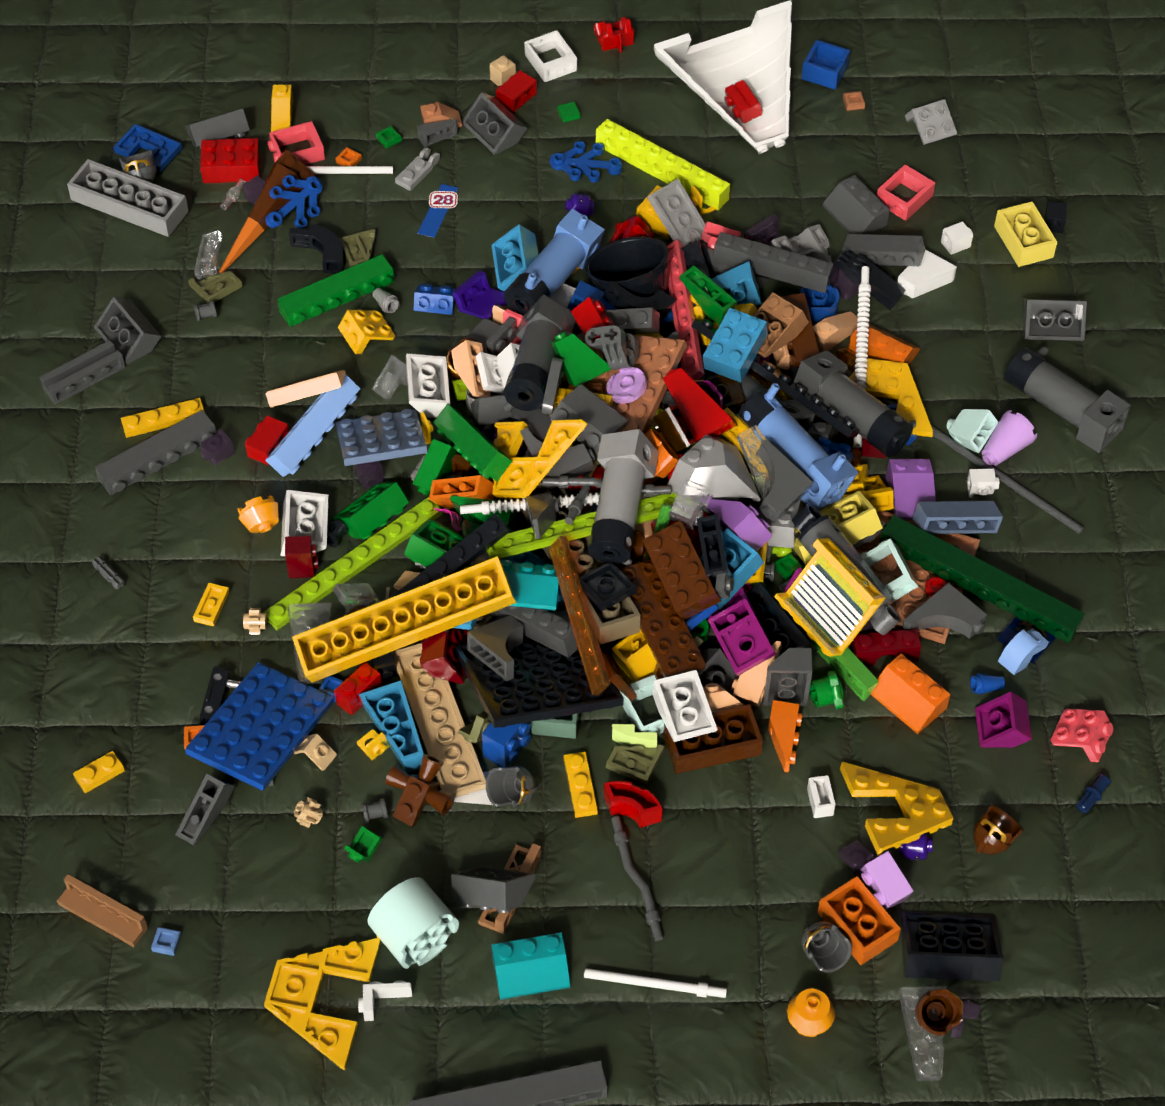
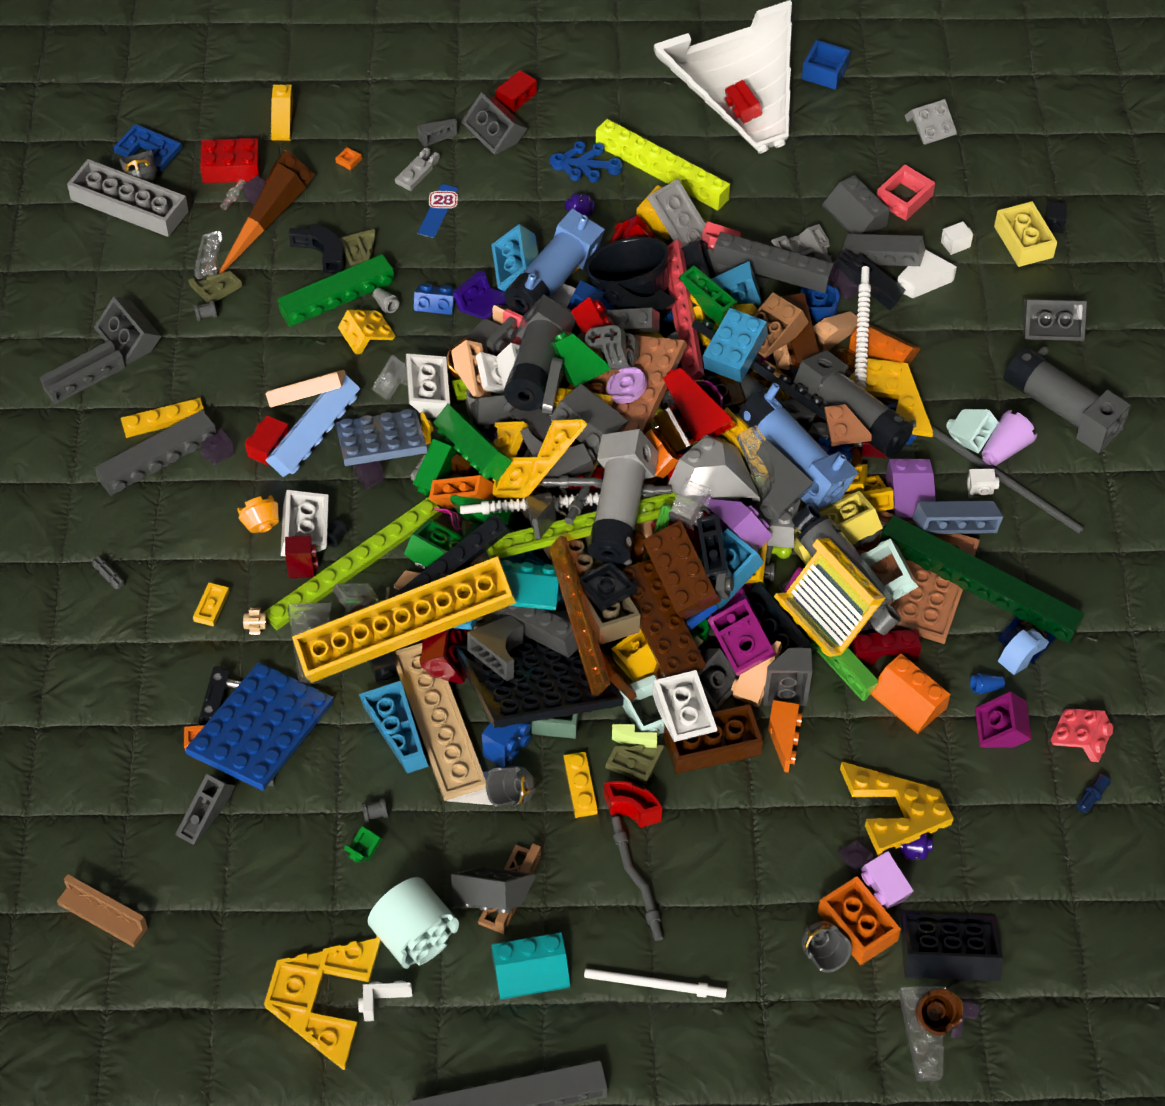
(98, 772): yellow plate -> none
(166, 941): medium blue tile -> none
(218, 127): dark grey slope -> none
(296, 199): blue plant -> none
(297, 134): coral window -> none
(308, 812): tan gear -> none
(317, 751): tan bracket -> none
(329, 685): blue tile -> none
(351, 169): white bar -> none
(361, 681): red brick -> none
(372, 509): green slope -> none
(375, 746): yellow bracket -> none
(388, 137): green tile -> none
(419, 790): reddish brown brick -> none
(439, 112): nougat slope -> none
(473, 731): olive bracket -> none
(501, 70): tan brick -> none
(554, 68): white window -> none
(568, 112): green tile -> none
(612, 39): red piece -> none
(697, 200): yellow bracket -> none
(719, 698): light nougat slope -> none
(764, 231): clear purple bracket -> none
(787, 566): green tile -> none
(811, 1012): light orange cone -> none
(821, 796): white piece -> none
(827, 691): green piece -> none
(844, 426): none -> nougat wing
(853, 101): nougat tile -> none
(933, 585): red tile -> none
(948, 610): dark grey arch -> none
(995, 831): reddish brown helmet -> none

